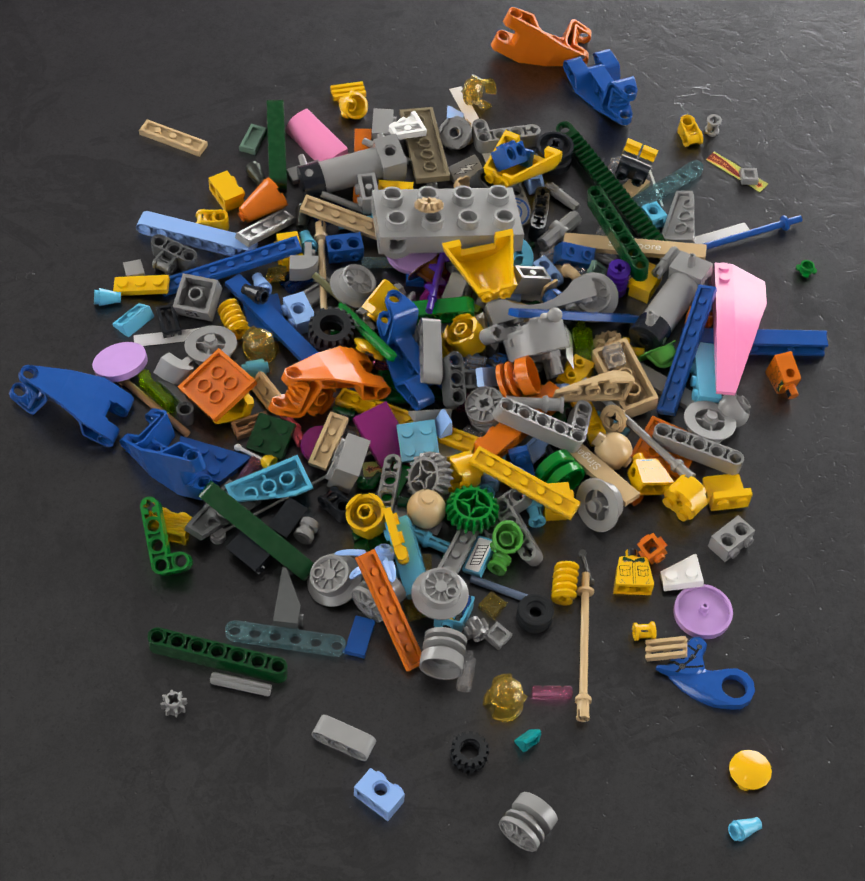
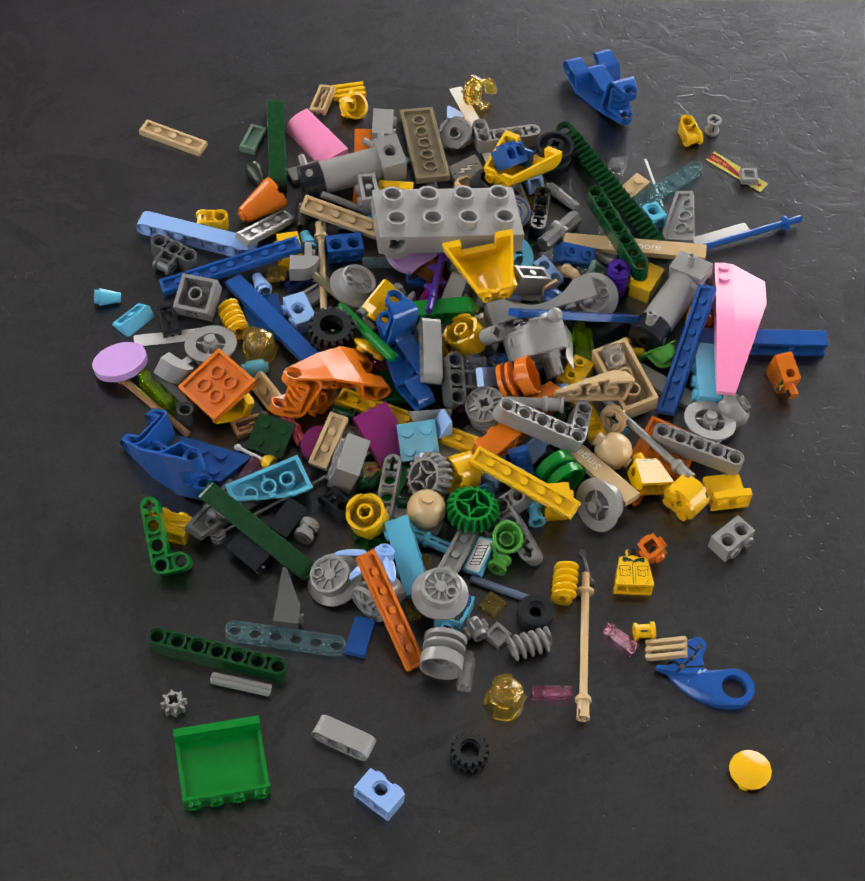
(80, 394): blue piece -> none
(133, 268): light grey tile -> none
(142, 285): yellow plate -> none
(221, 763): none -> green panel
(226, 191): yellow brick -> none
(255, 293): black cone -> none
(326, 99): none -> tan tile
(396, 537): yellow hinge -> none
(408, 127): white wing -> none
(429, 205): tan gear -> none
(528, 739): teal slope -> none
(528, 821): light grey wheel -> none
(529, 643): none -> light grey piece
(535, 46): orange piece -> none
(599, 340): tan gear -> none
(620, 638): none -> clear pink axle
(634, 168): black hips -> none
(665, 262): light grey axle -> none
(682, 575): white wing -> none
(703, 612): lavender piece -> none
(743, 828): medium azure cone -> none
(806, 268): green plate -> none

